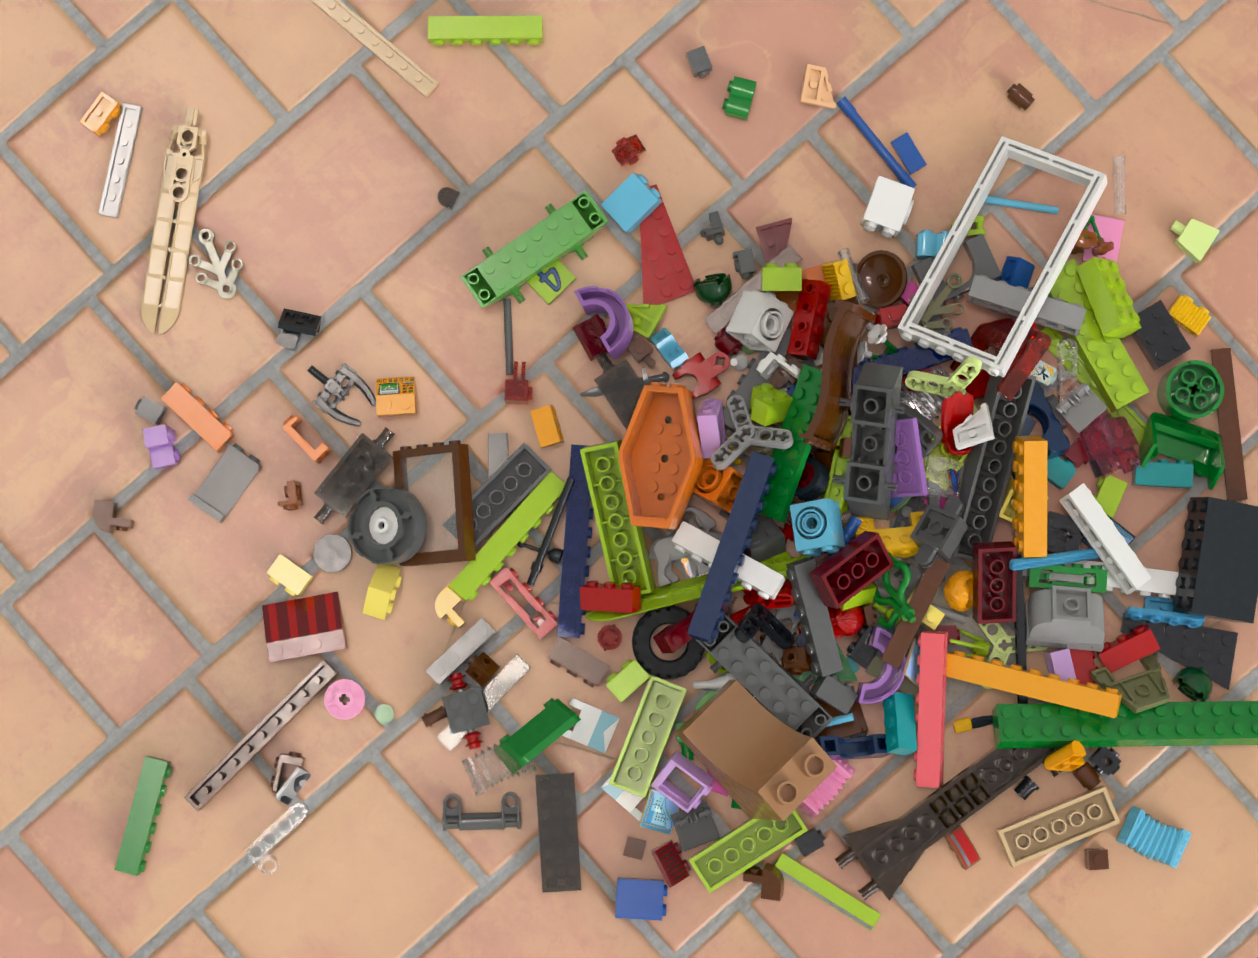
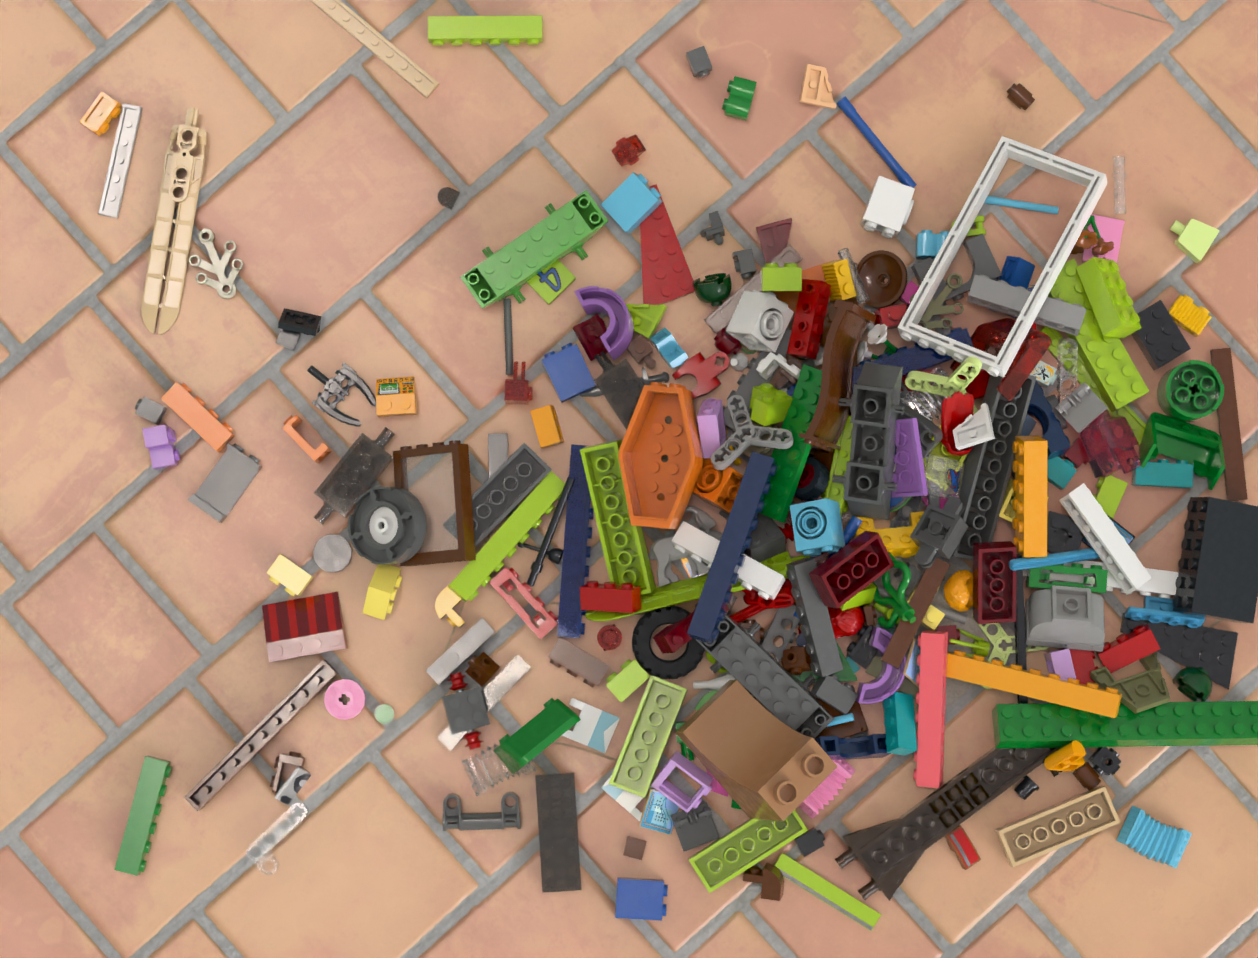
(104, 517): brick -> none
(294, 493): dark orange bracket -> none
(433, 716): reddish brown pin -> none
(568, 372): none -> blue brick
(670, 863): dark red slope -> none
(779, 634): black beam -> none
(845, 447): reddish brown tile -> none
(908, 153): blue tile -> none
(966, 724): piece -> none
(1096, 859): reddish brown brick -> none

